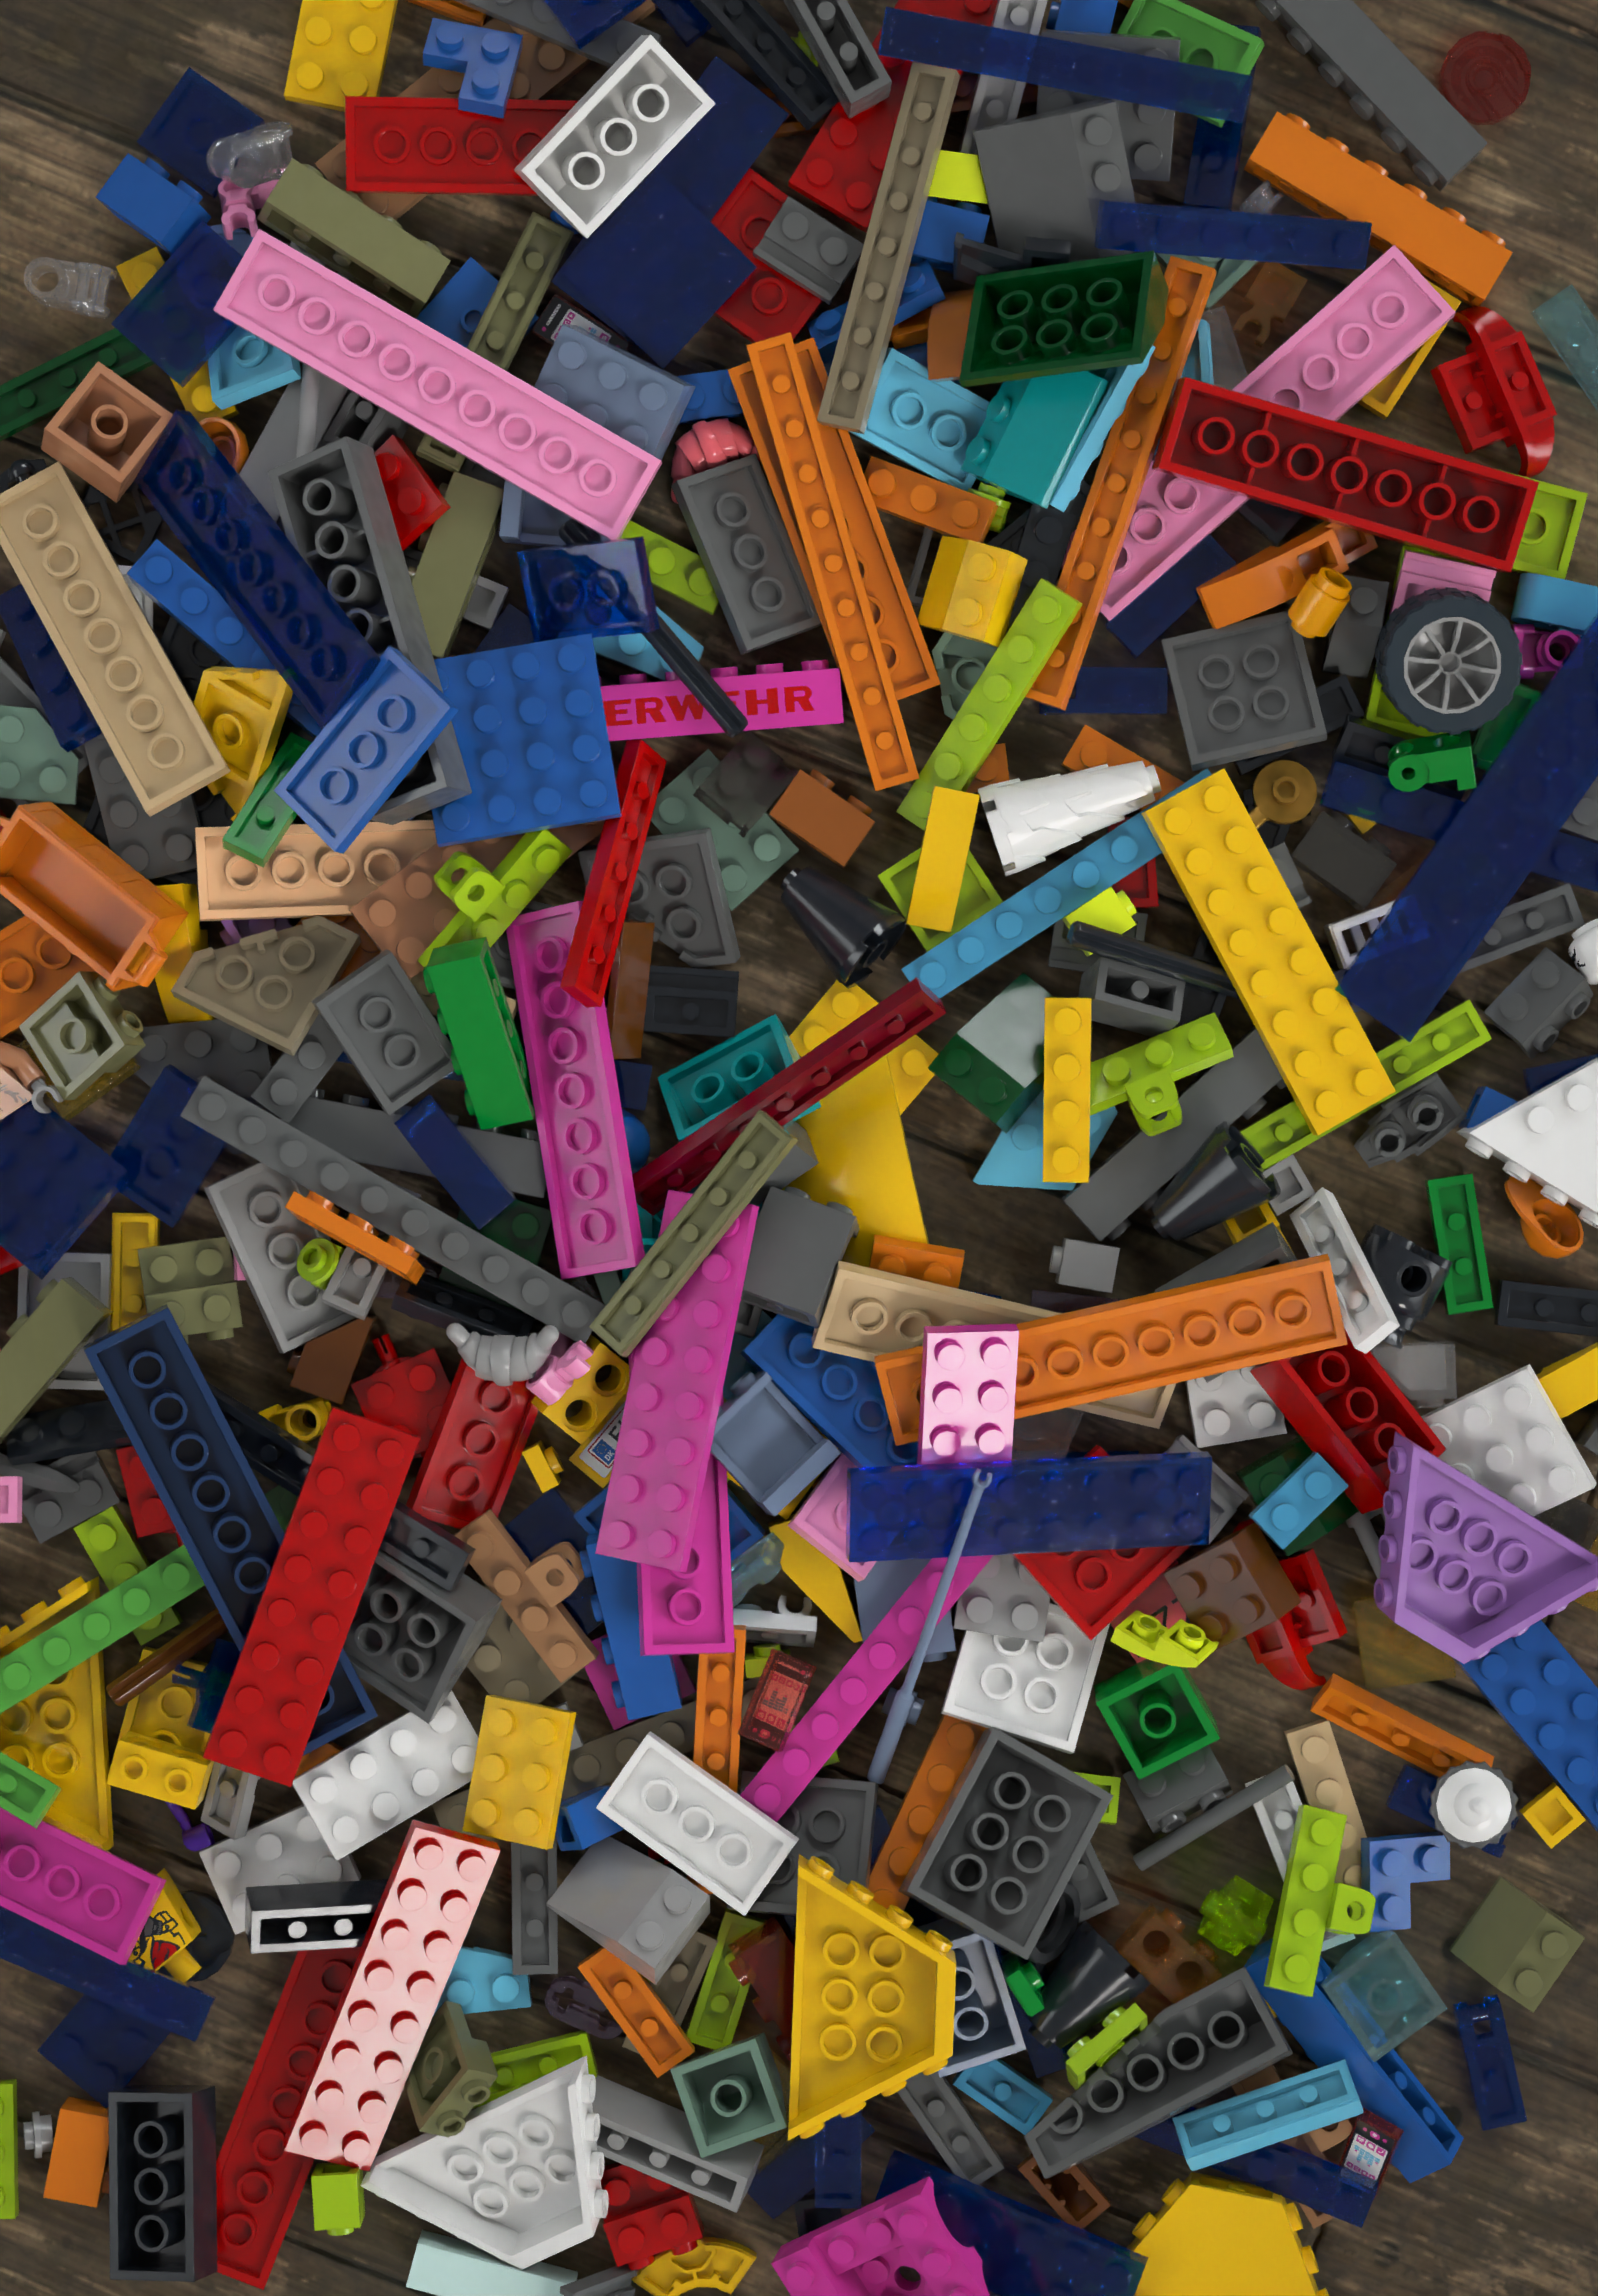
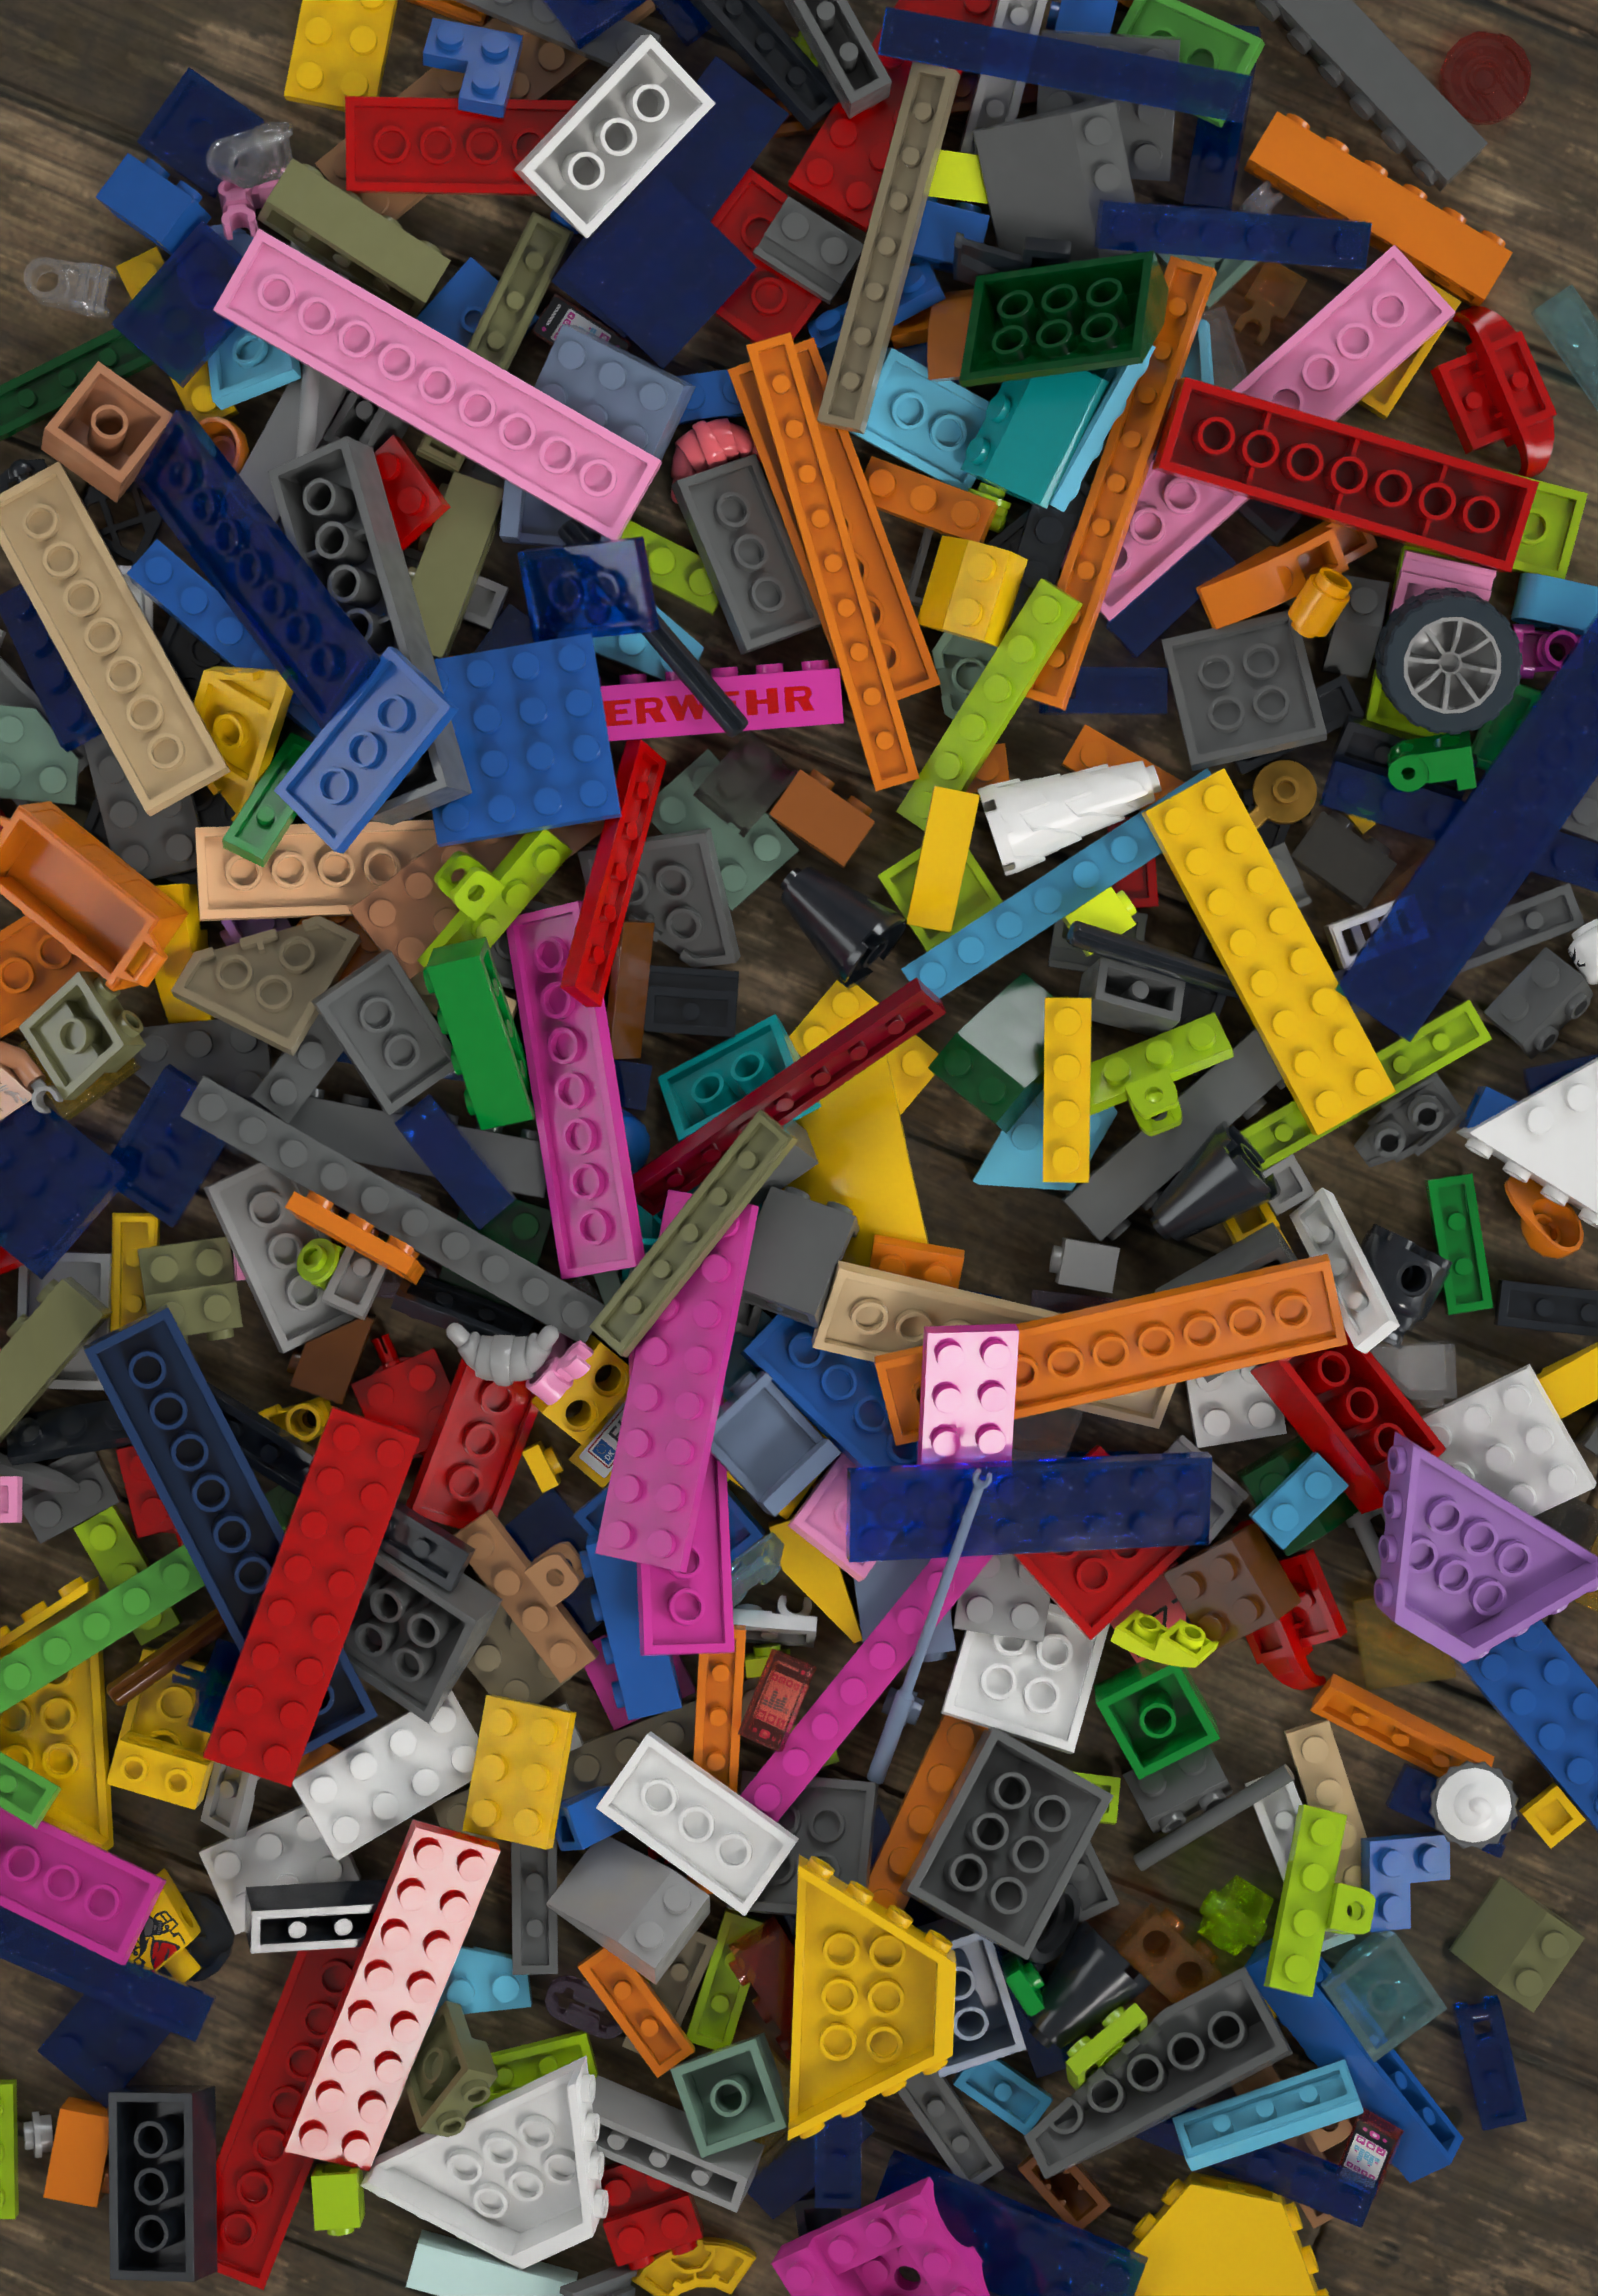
(194, 1837): dark purple hand -> none

